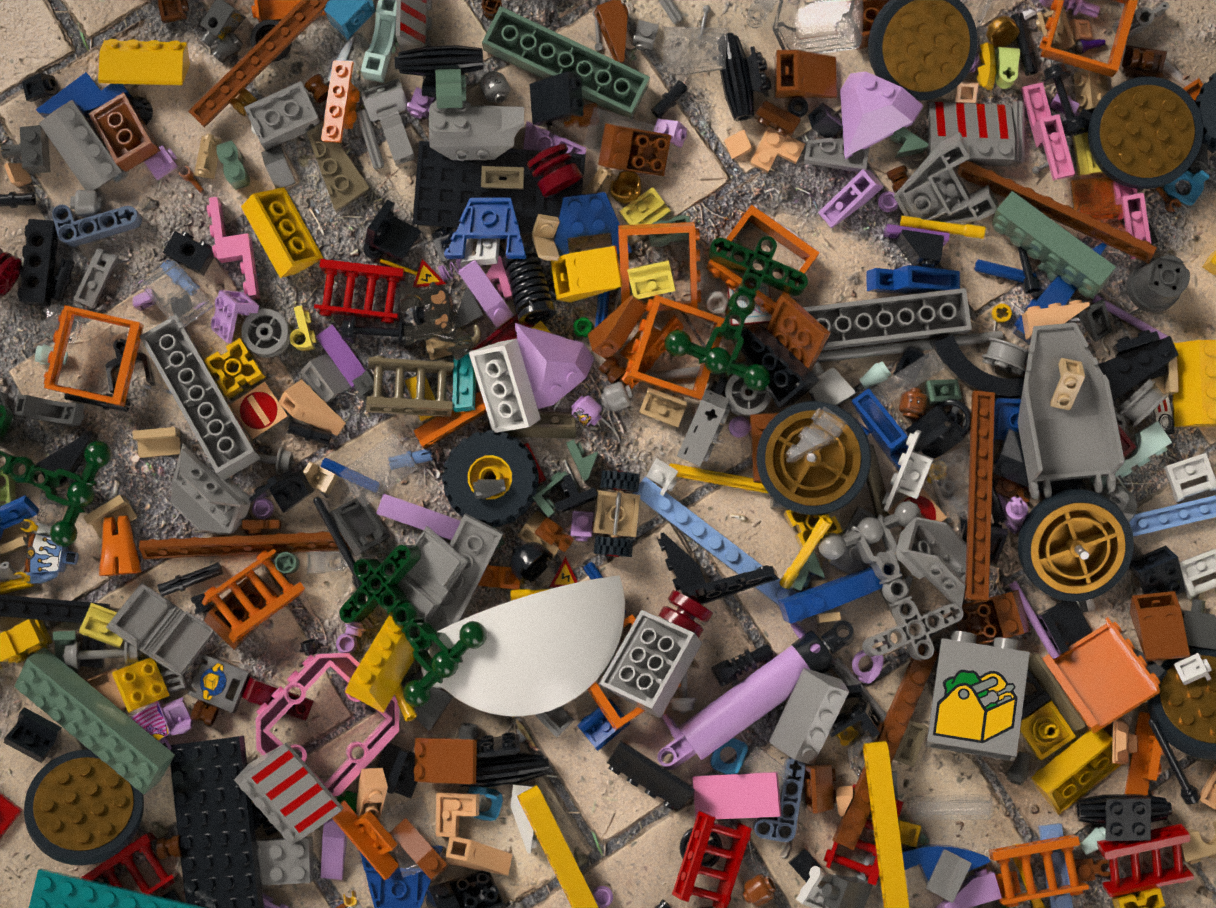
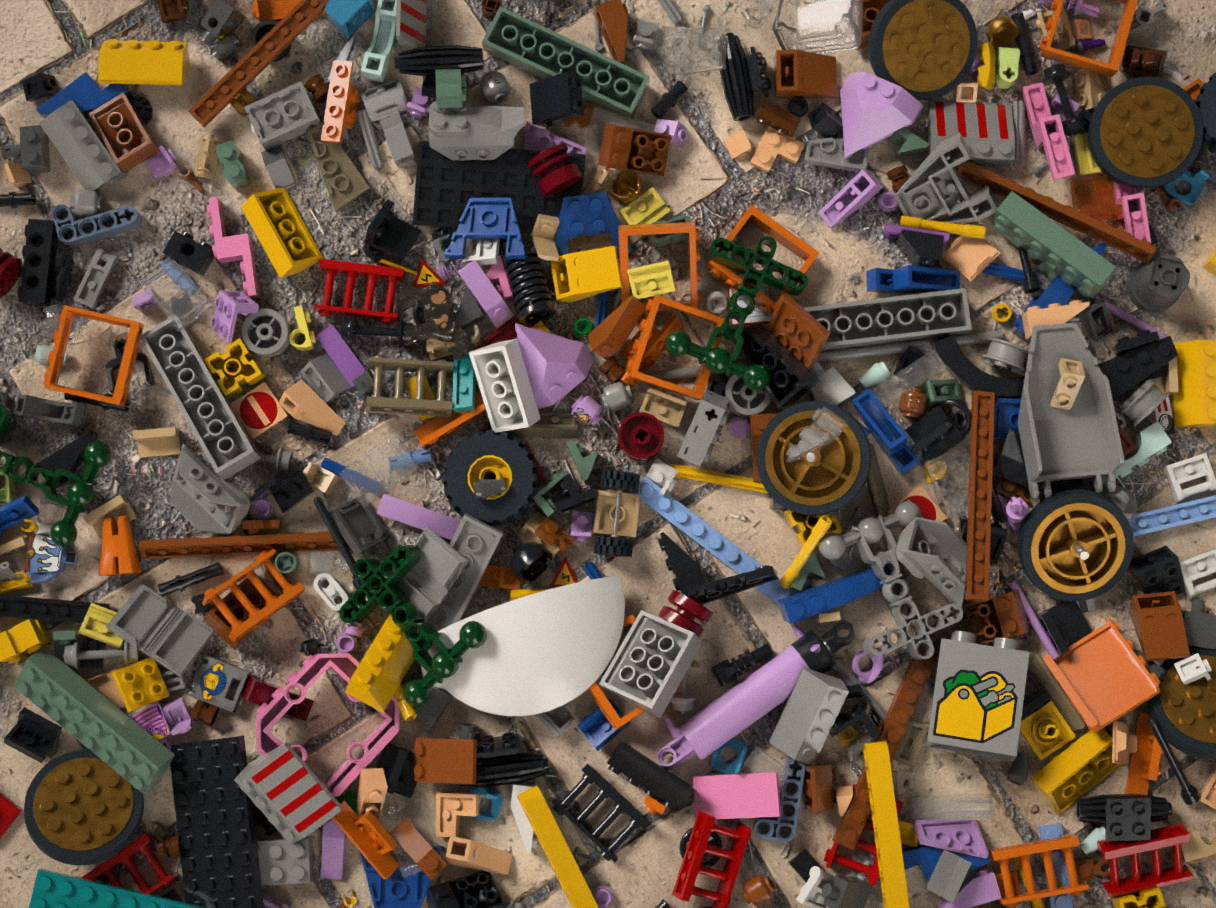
(331, 592): none -> white plate
(491, 176): dark tan piece -> none
(620, 807): none -> black fence
(641, 424): none -> dark red wheel
(654, 805): none -> orange plate
(911, 474): white bracket -> none
(952, 835): none -> lavender wing
(970, 255): none -> light nougat piece

